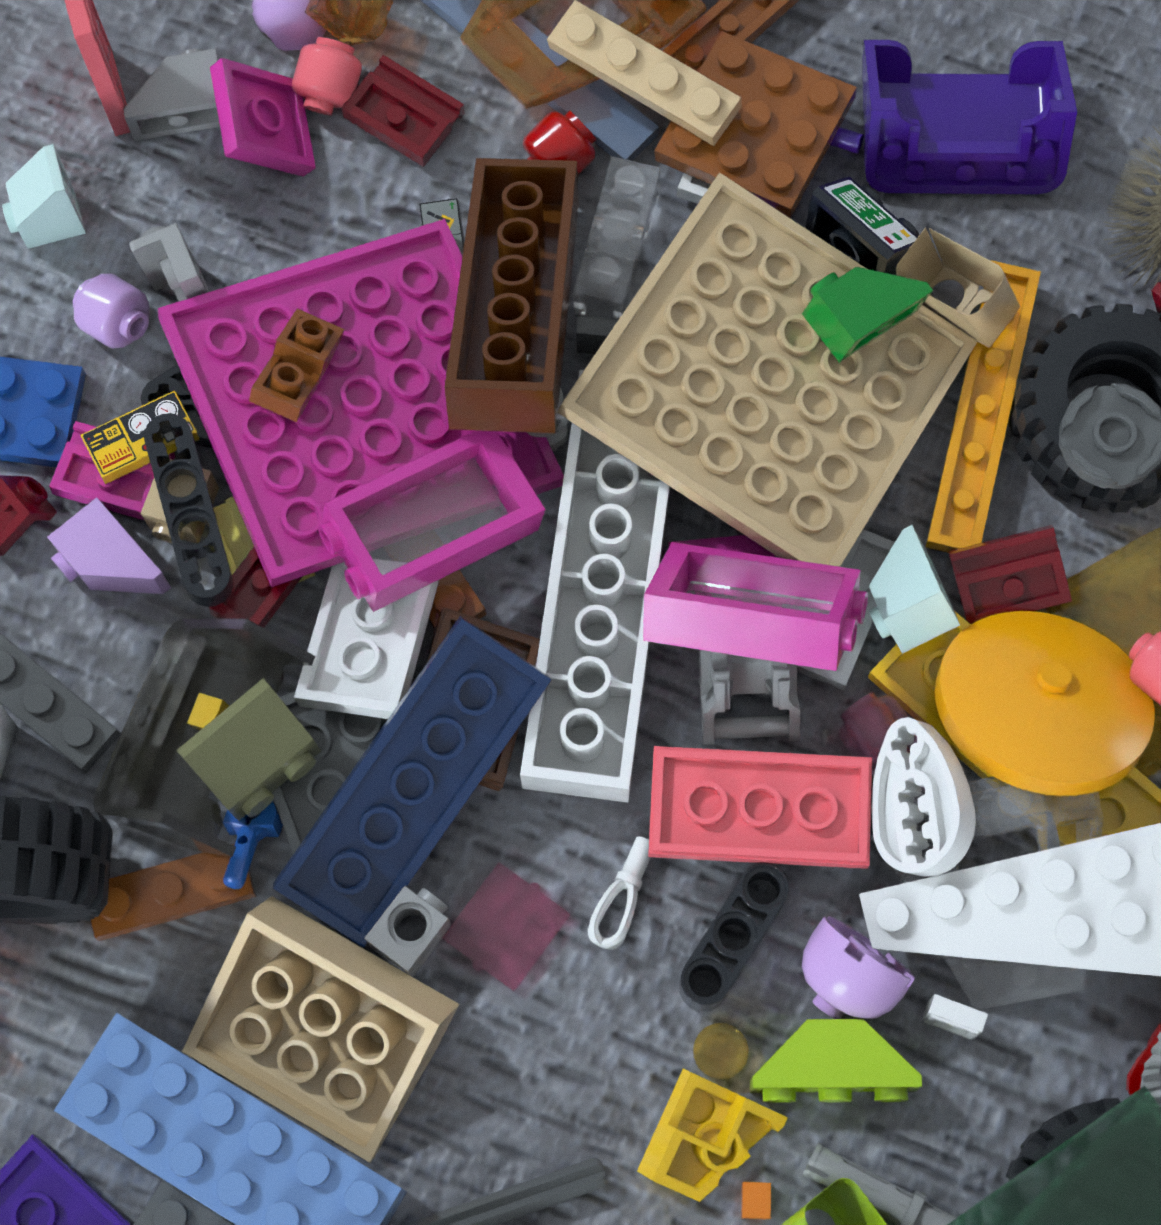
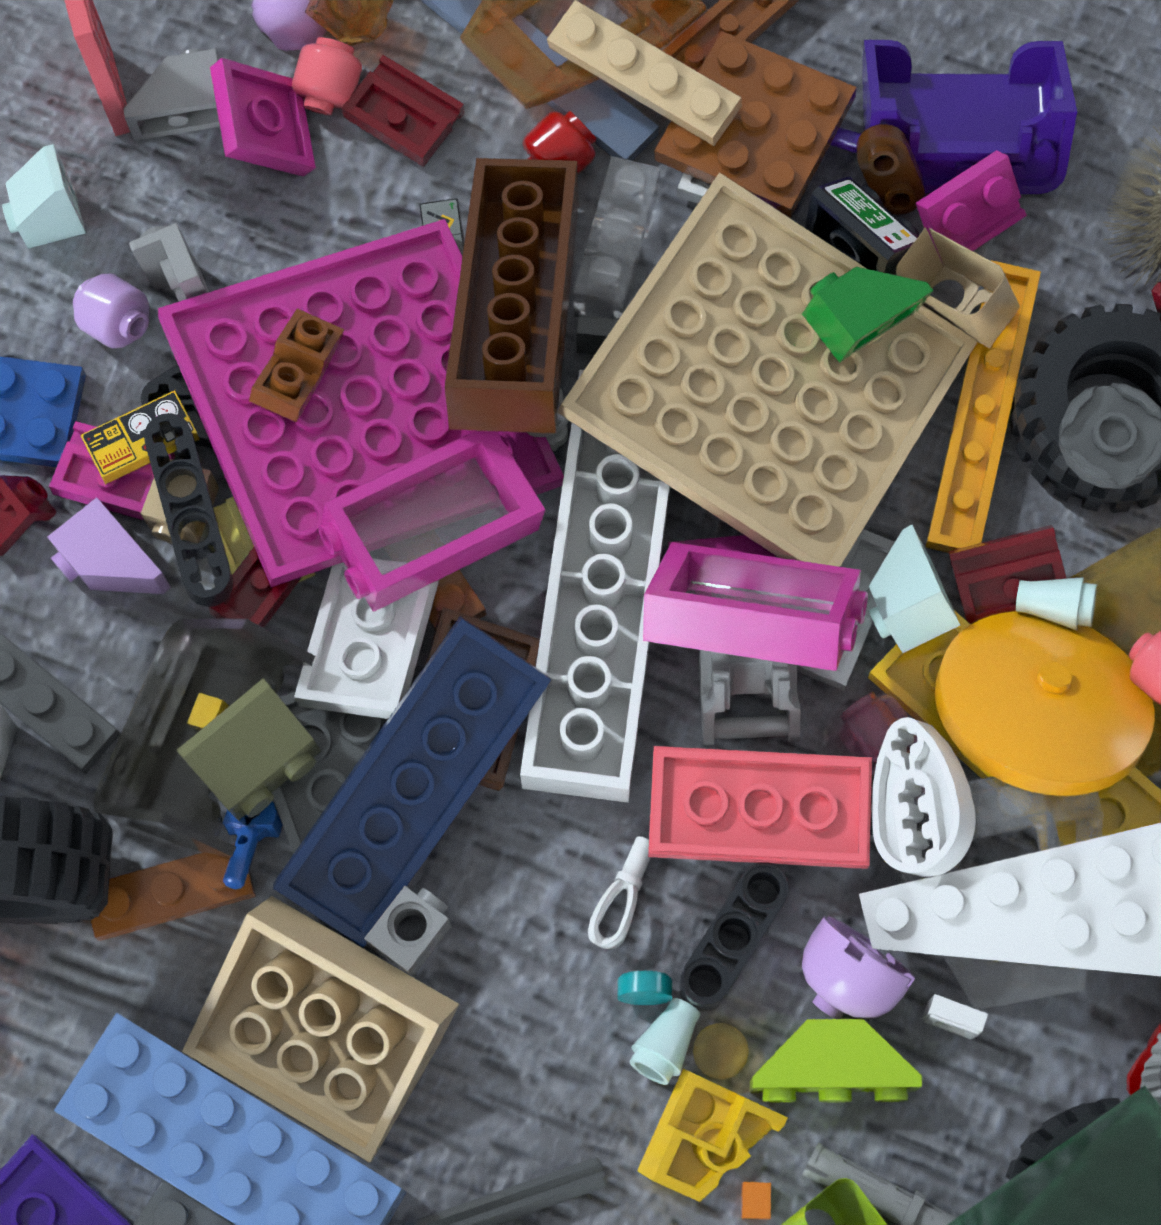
(506, 926): clear pink piece -> none
(644, 988): none -> teal tile
(665, 1043): none -> light aqua cone
(893, 173): none -> reddish brown plate
(974, 203): none -> dark pink plate
(1060, 601): none -> light aqua cone

